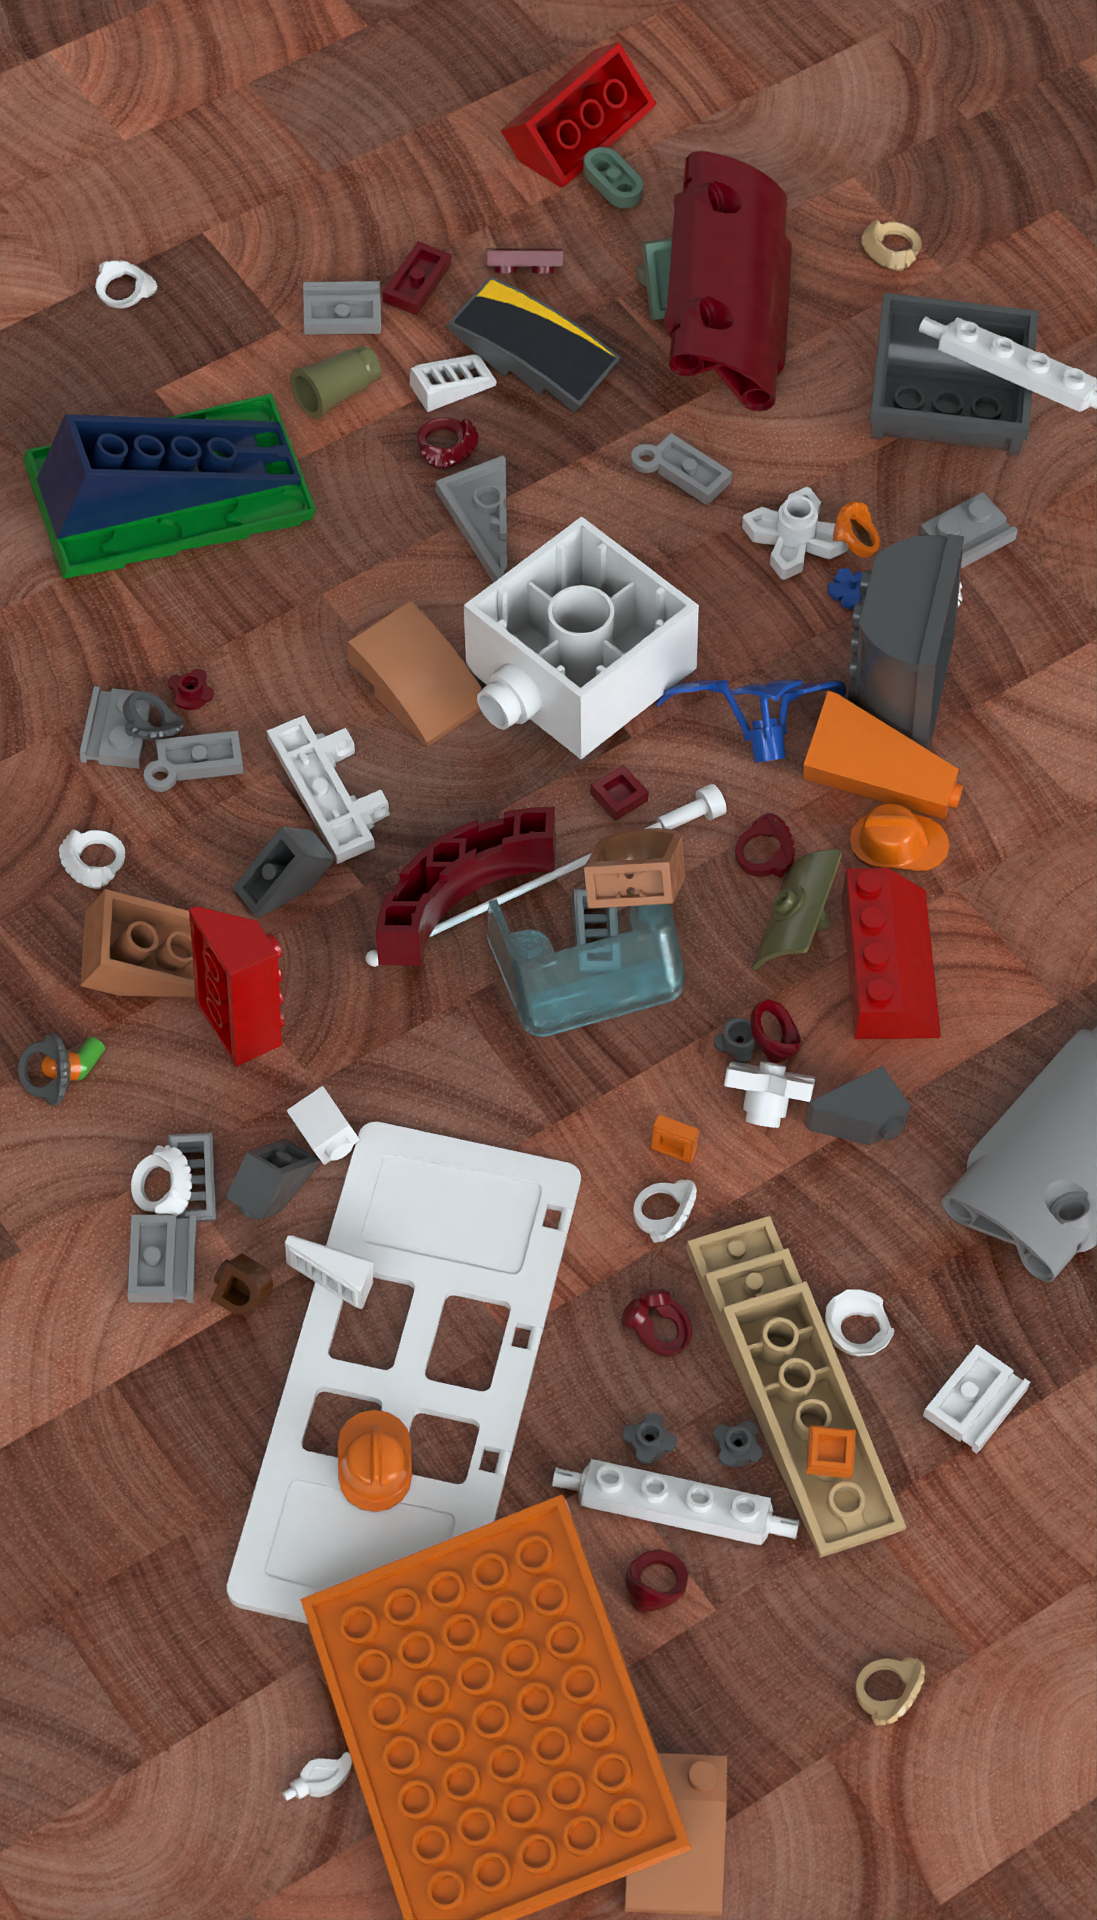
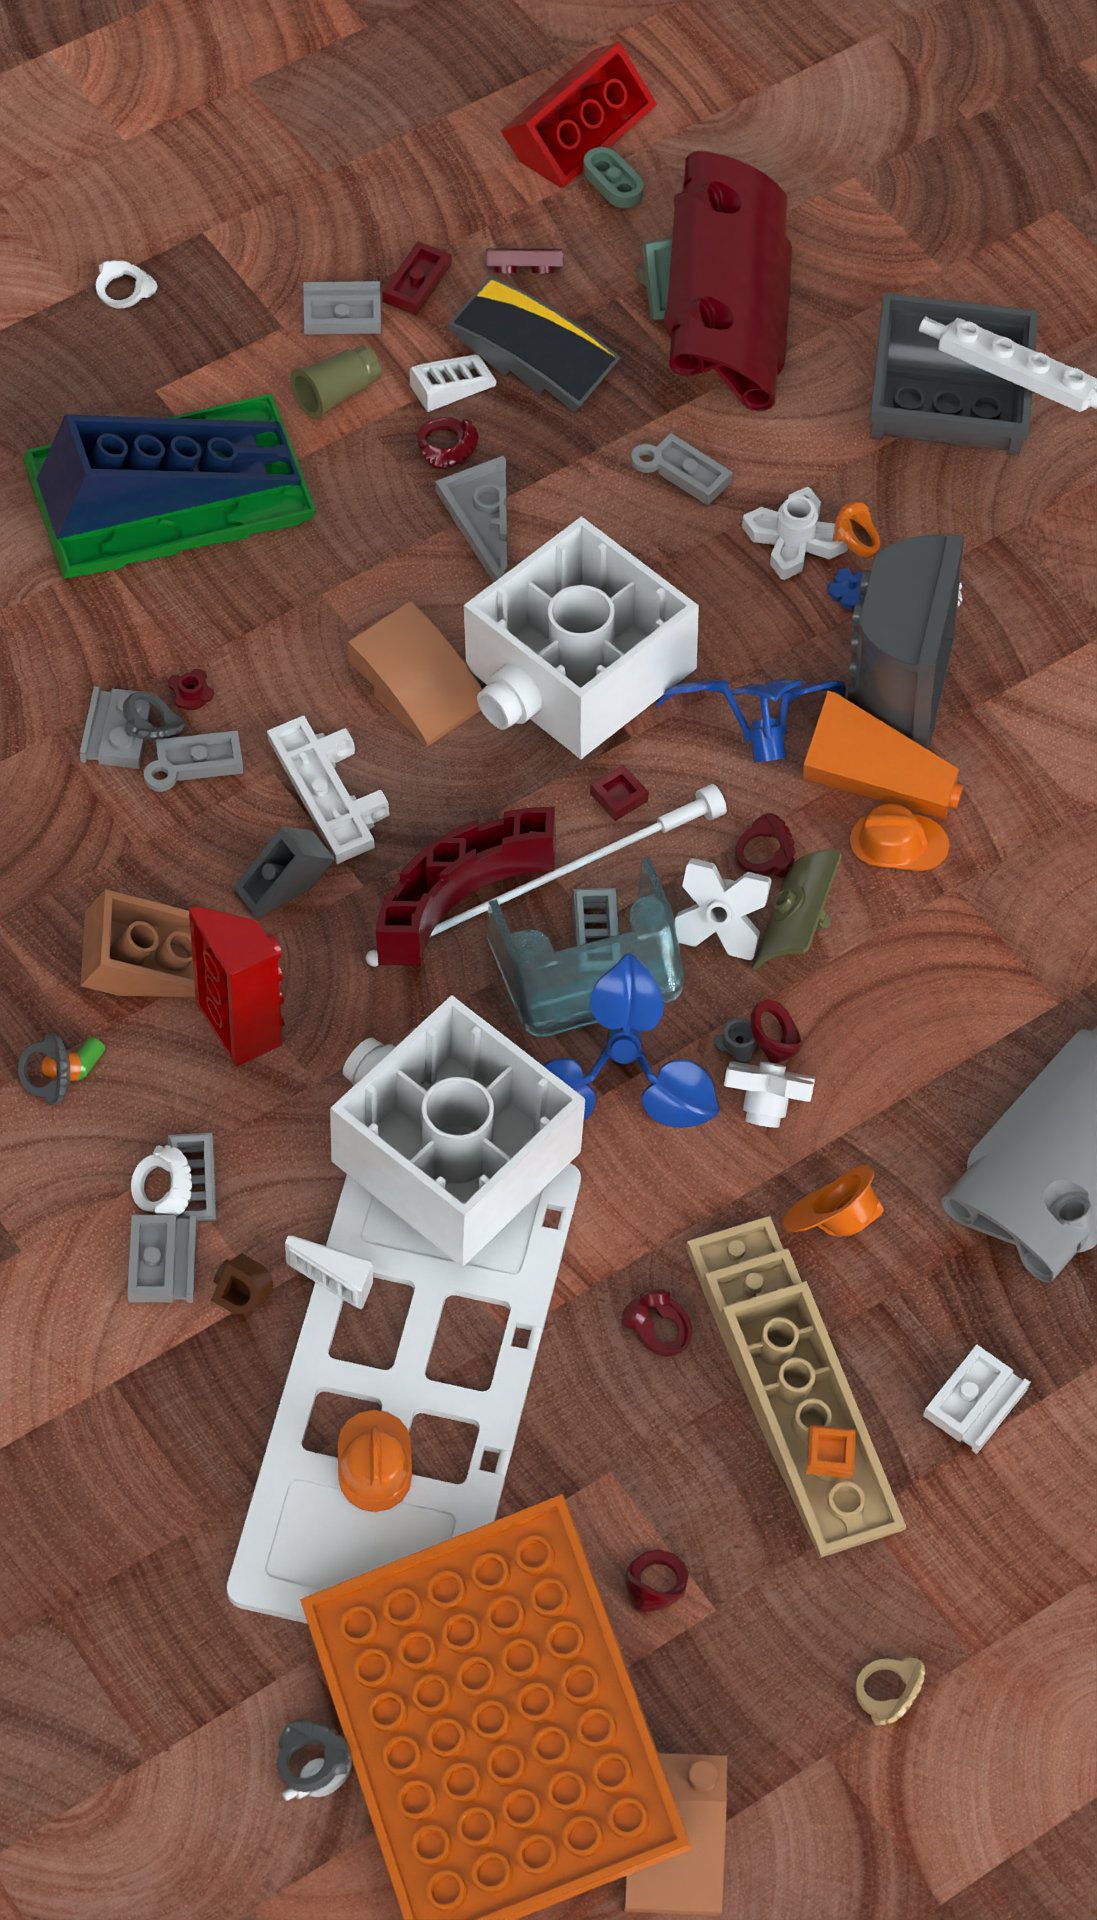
(90, 876): white piece -> none
(270, 1178): dark grey slope -> none
(299, 1734): none -> dark grey piece
(323, 1126): white brick -> none
(454, 1128): none -> white brick
(624, 853): nougat window -> none
(627, 1004): none -> blue plant
(647, 1451): dark grey plate -> none
(674, 1138): orange tile -> none
(675, 1502): white plate -> none
(683, 1192): white piece -> none
(722, 908): none -> white plant
(738, 1456): dark grey plate -> none
(838, 1207): none -> orange piece
(857, 1303): white piece -> none
(861, 1110): dark grey slope -> none
(888, 258): tan piece -> none
(889, 956): red slope -> none
(979, 523): light grey plate -> none

